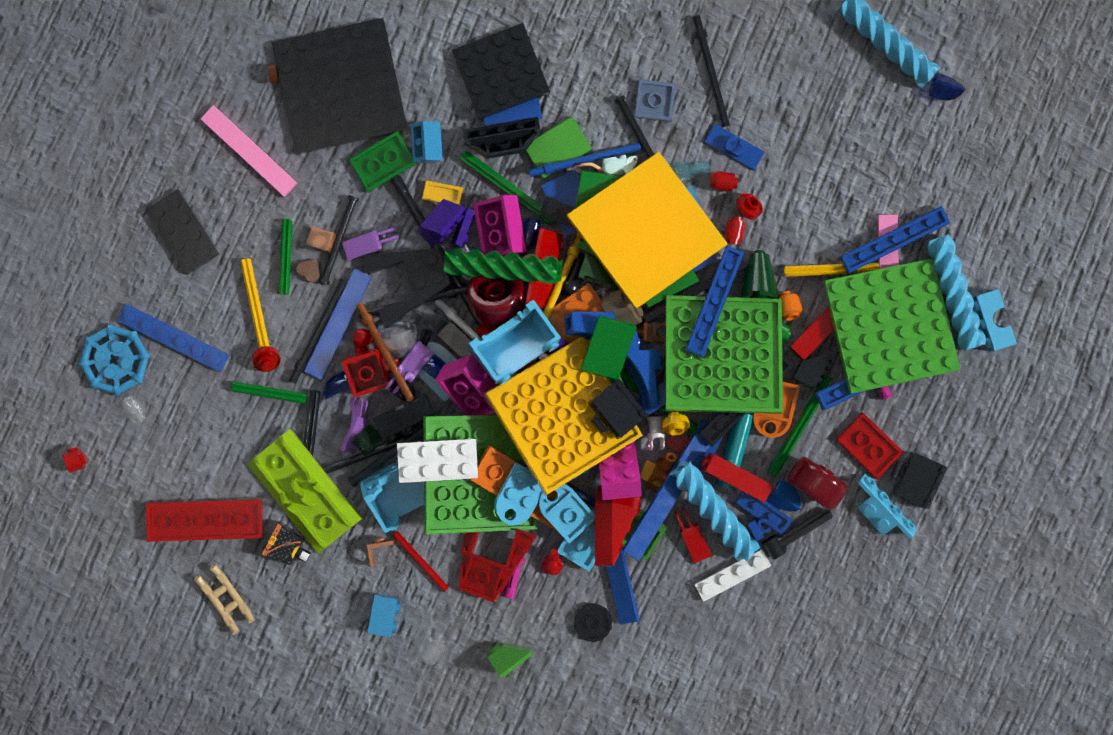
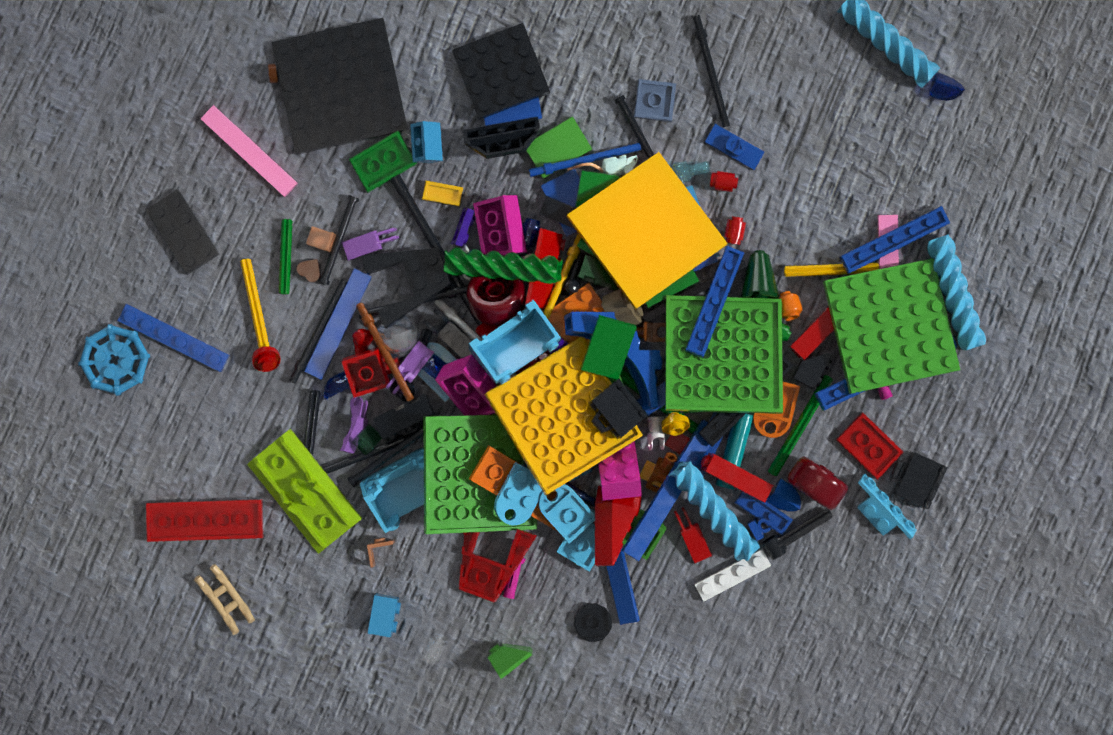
(75, 459): red plate -> none
(134, 409): clear brick -> none
(269, 392): green axle -> none
(285, 545): torso -> none
(420, 561): red bar -> none
(437, 460): white plate -> none
(441, 222): dark purple slope -> none
(503, 184): green axle -> none
(552, 563): red animal -> none
(749, 206): red plate -> none
(996, 337): medium azure arch -> none

